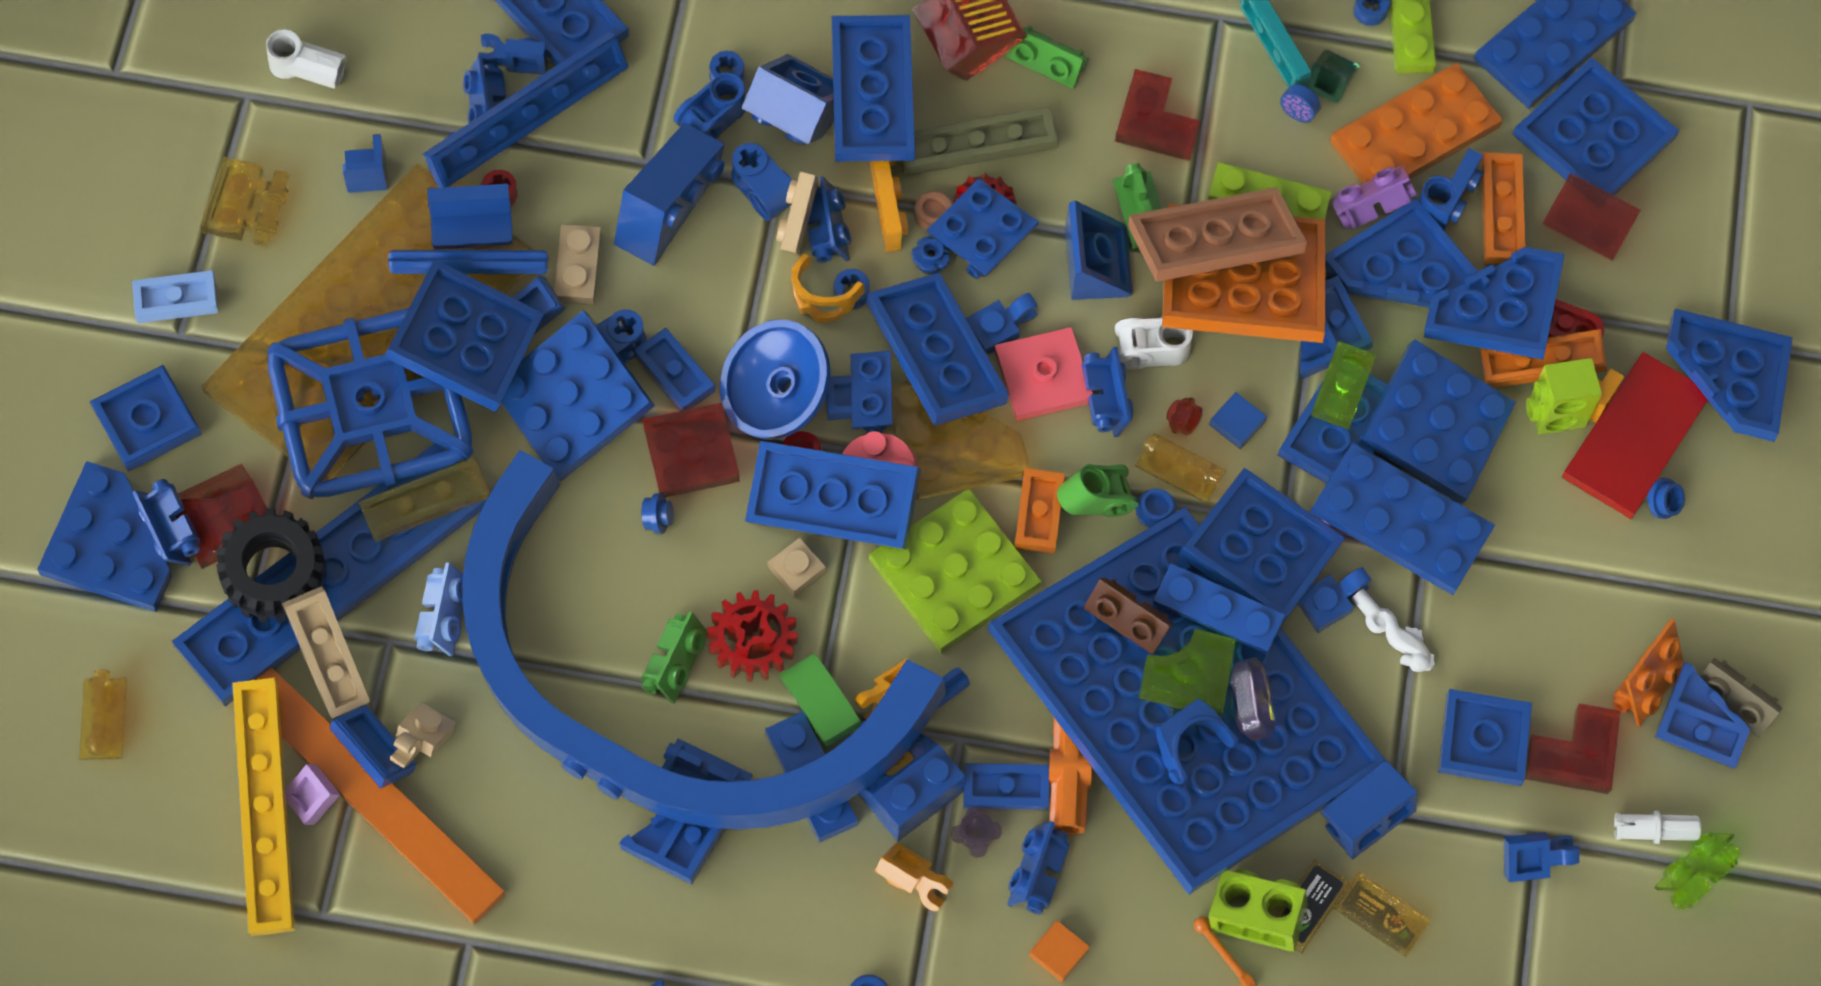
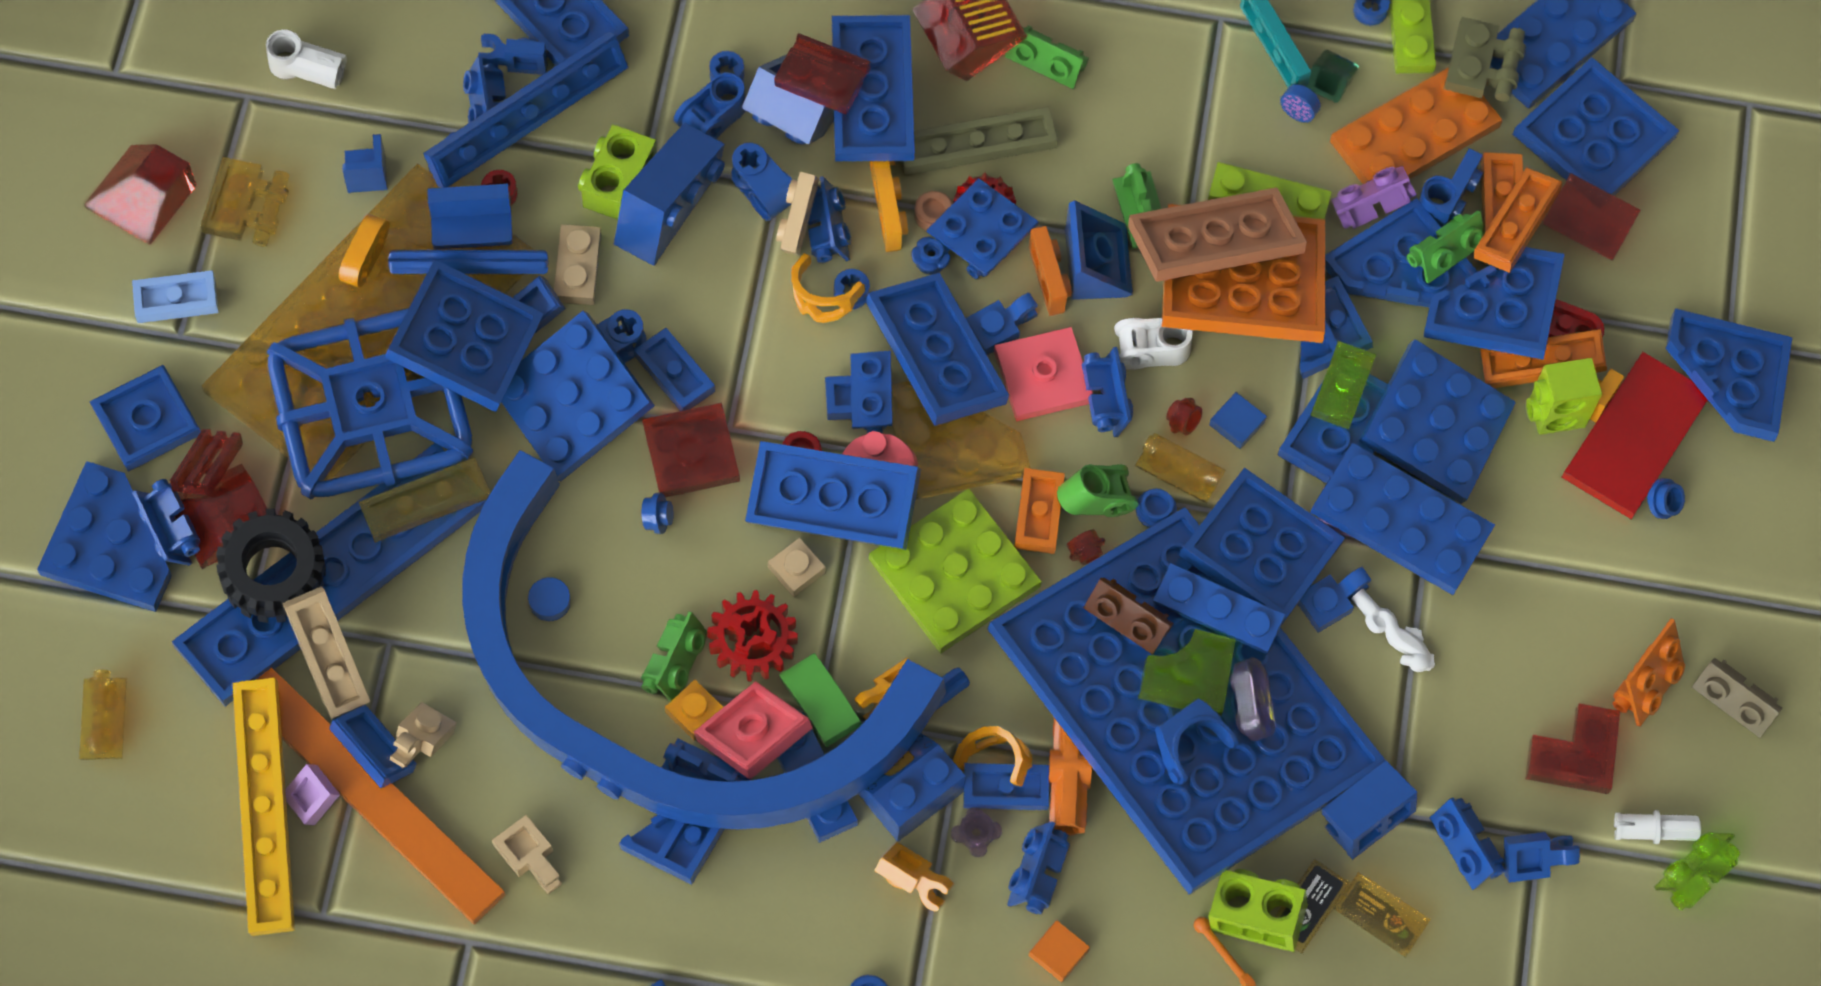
(143, 191): none -> clear red slope
(199, 462): none -> clear red tile
(364, 250): none -> light orange beam
(443, 625): light blue hinge -> none
(526, 850): none -> tan plate
(549, 599): none -> blue tile
(612, 171): none -> lime brick
(692, 708): none -> light orange plate
(753, 730): none -> coral plate
(761, 368): blue dish -> none
(822, 73): none -> clear red plate
(1022, 754): none -> light orange helmet
(1045, 258): none -> orange plate
(1085, 547): none -> clear red plate
(1148, 125): clear red plate -> none
(1454, 243): none -> bright green hinge
(1458, 829): none -> blue hinge
(1472, 56): none -> olive plate
(1485, 737): blue plate -> none
(1517, 220): none -> orange tile
(1701, 721): blue wing -> none

